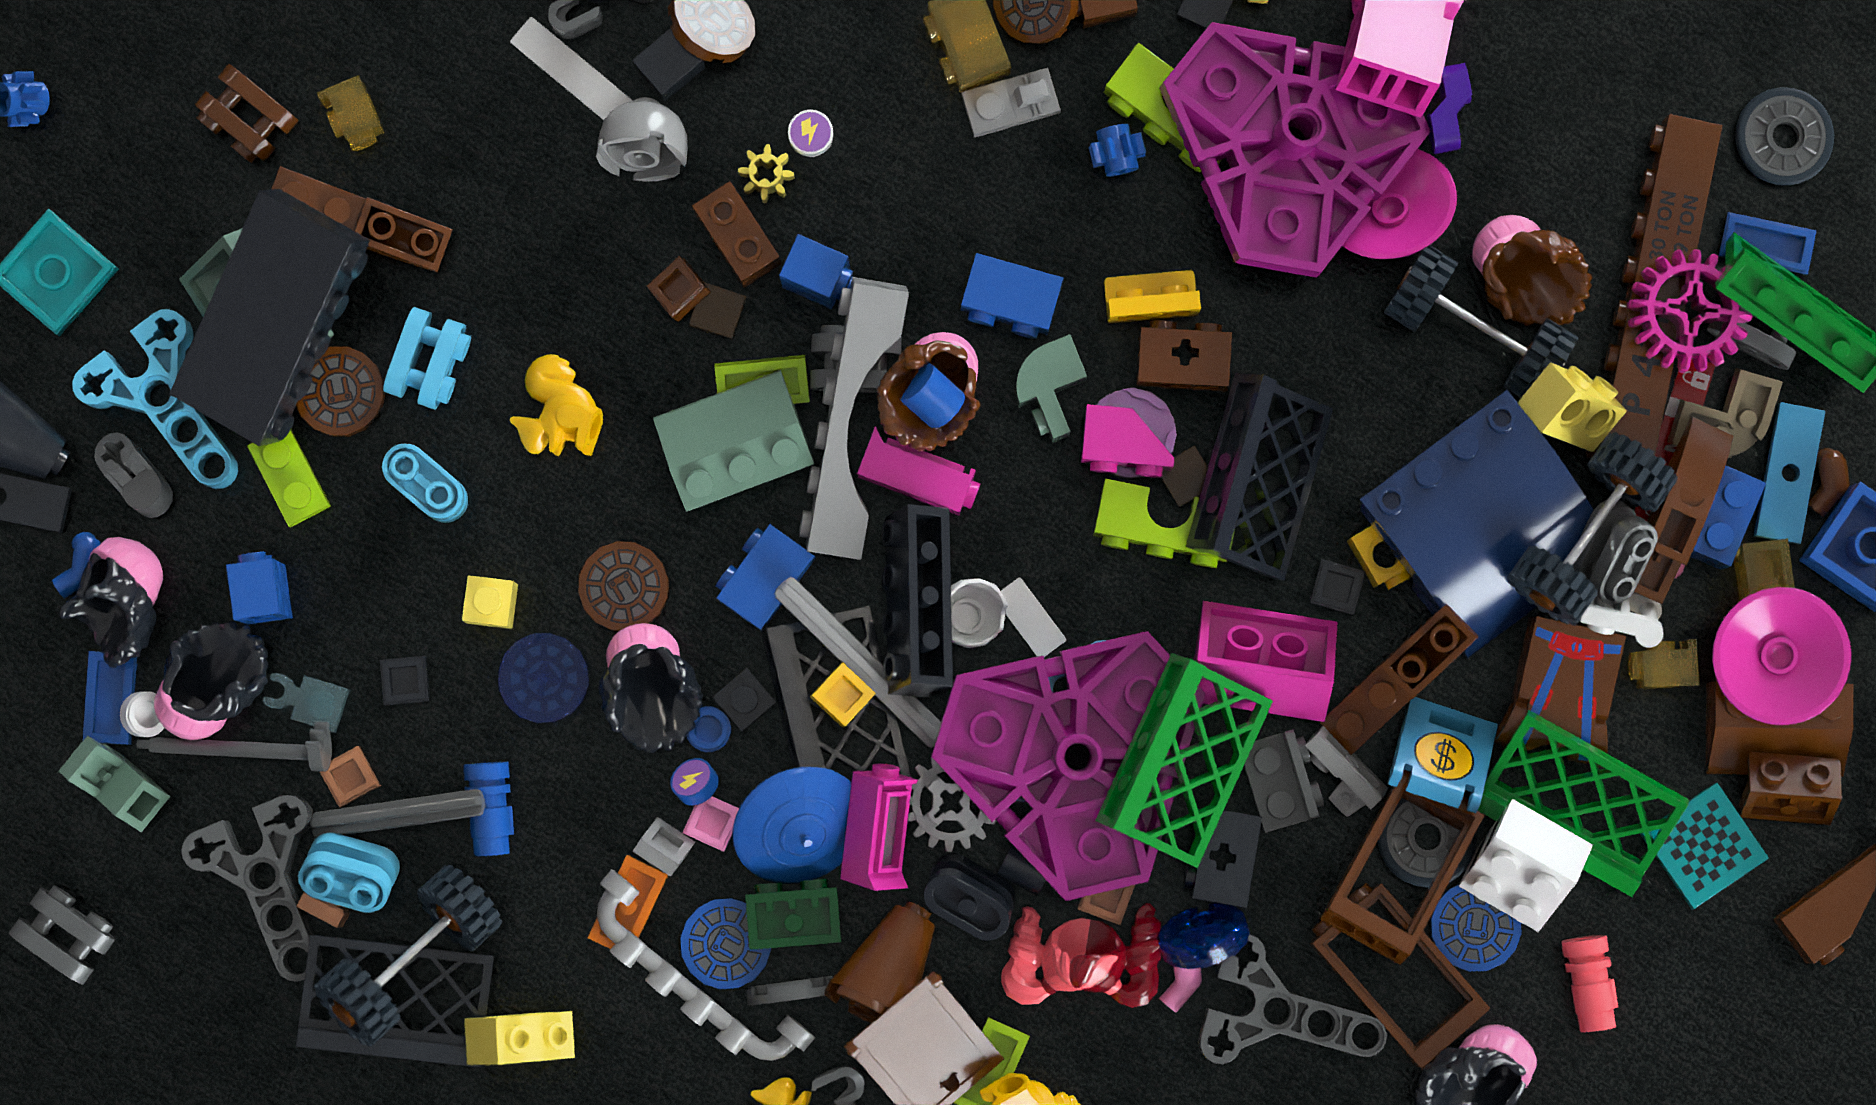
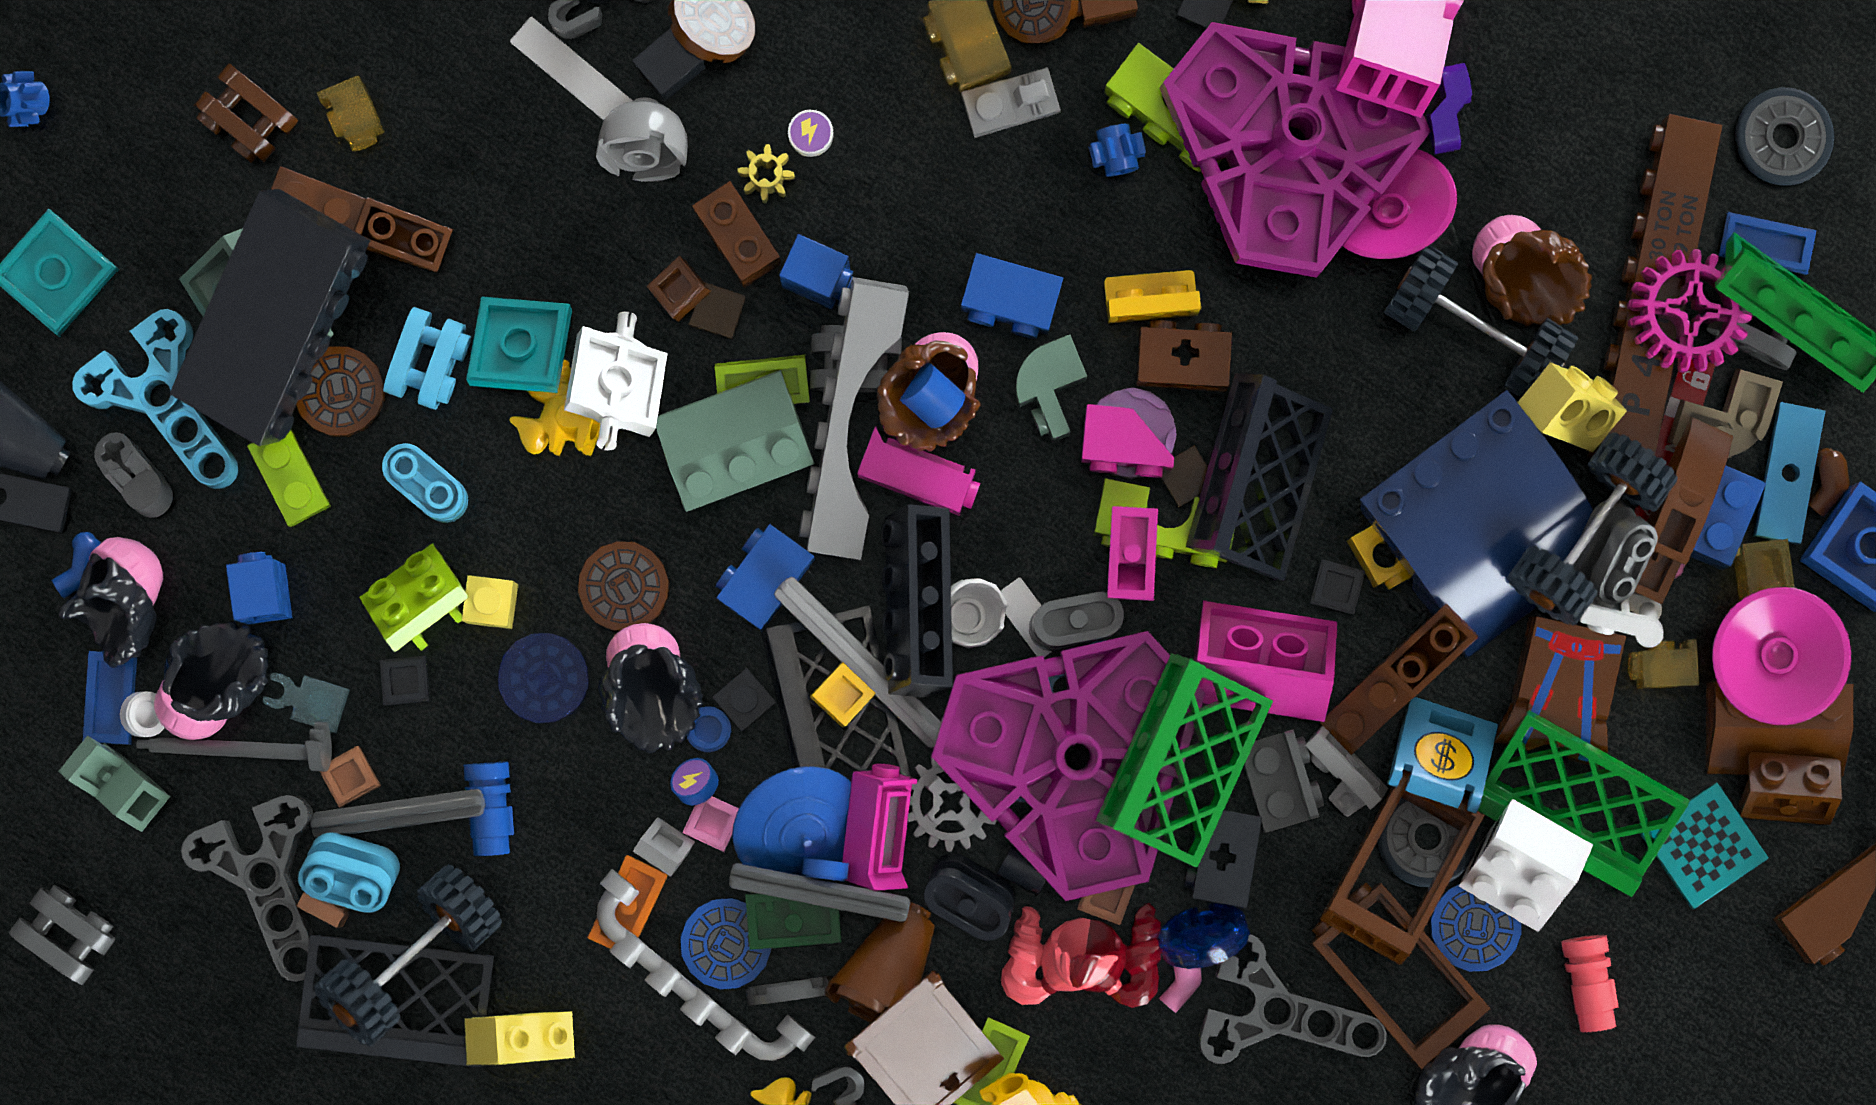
(414, 598): none -> lime plate
(519, 344): none -> teal tile
(616, 381): none -> white plate
(819, 892): none -> dark grey axle
(825, 869): none -> blue tile
(1075, 621): none -> dark grey brick
(1132, 553): none -> dark pink slope

